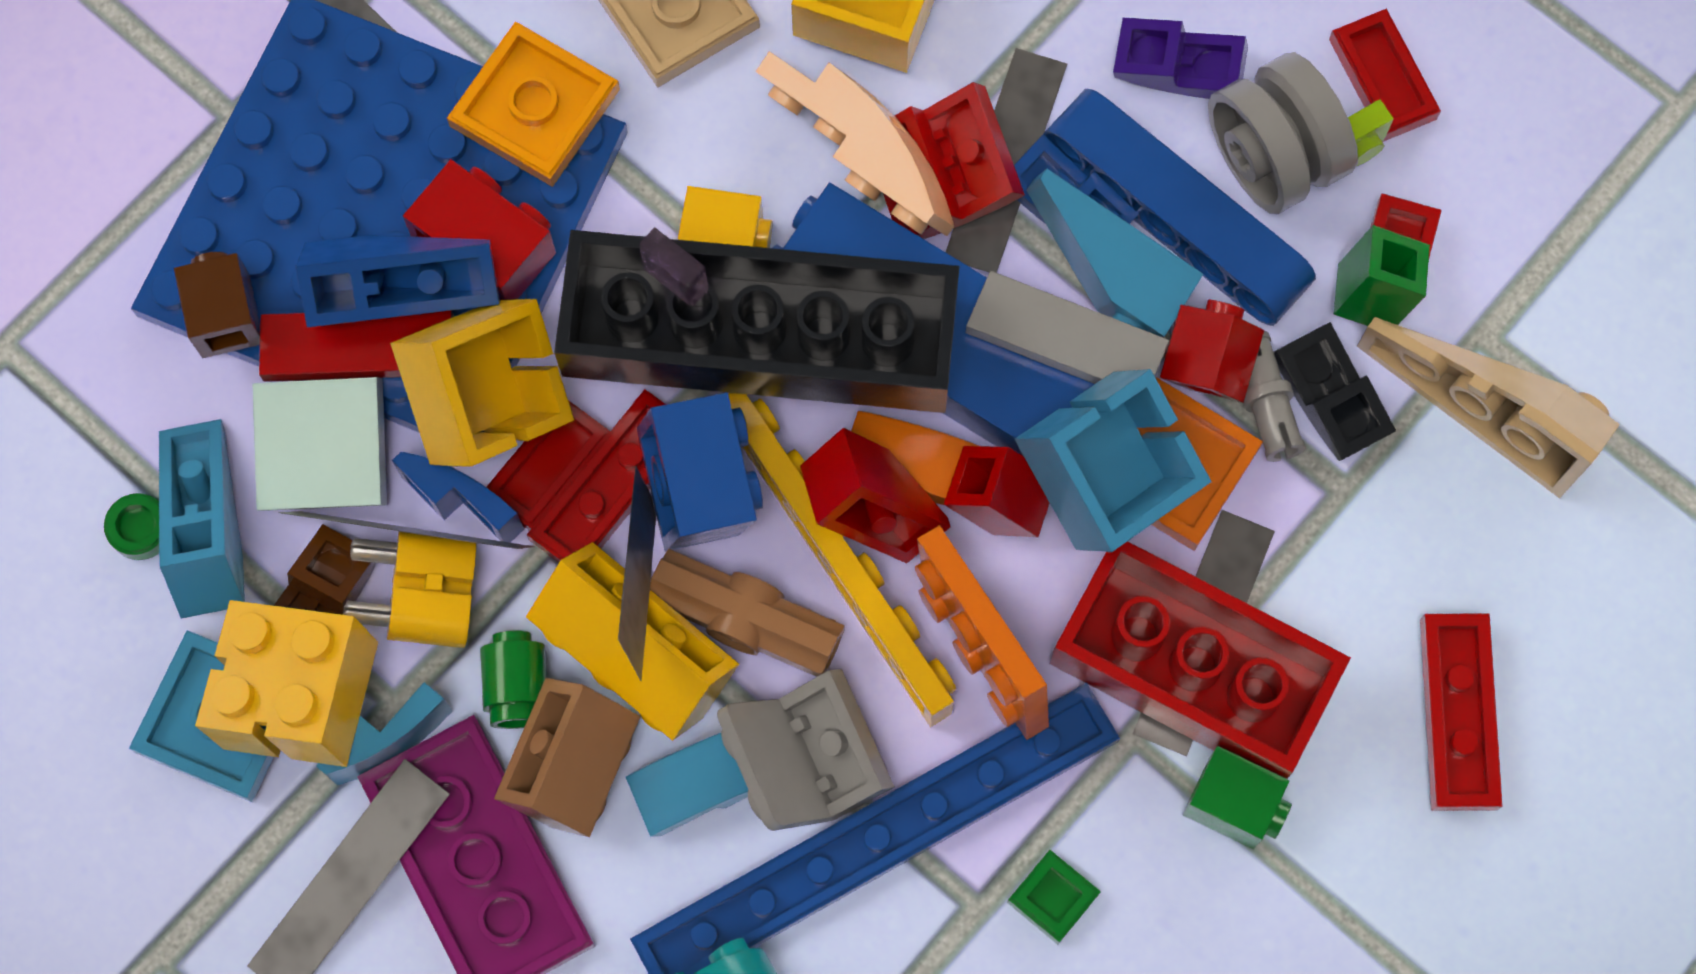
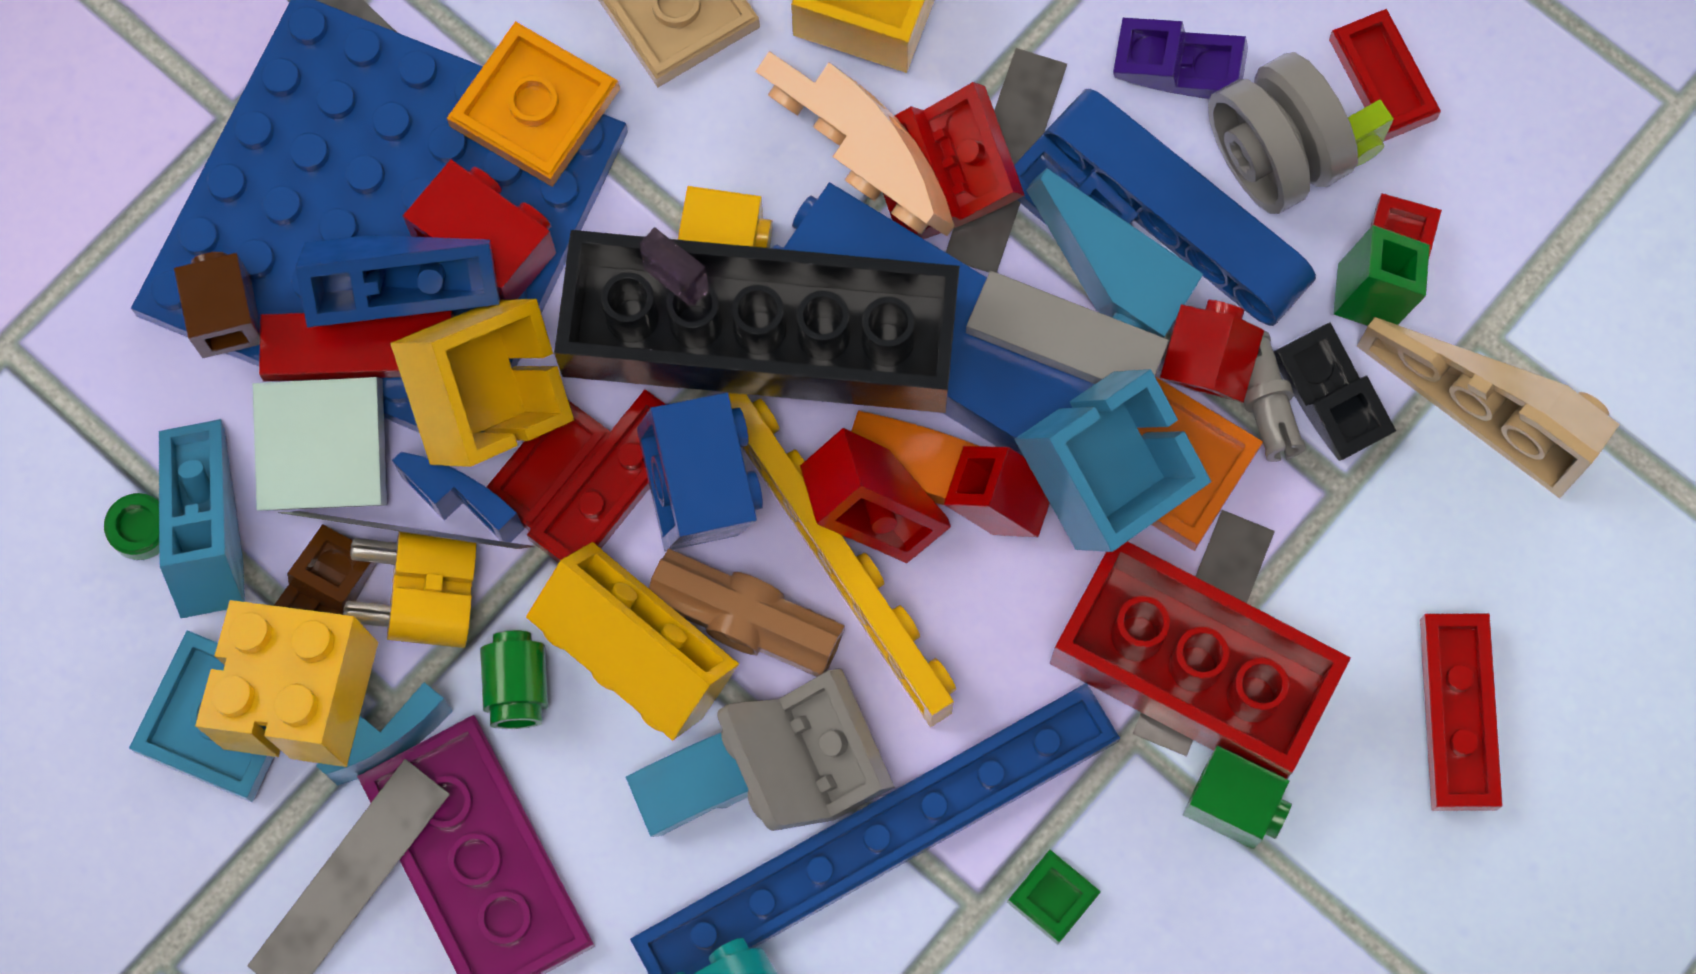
(567, 757): medium nougat brick -> none
(637, 574): flat silver sticker -> none
(982, 635): orange plate -> none

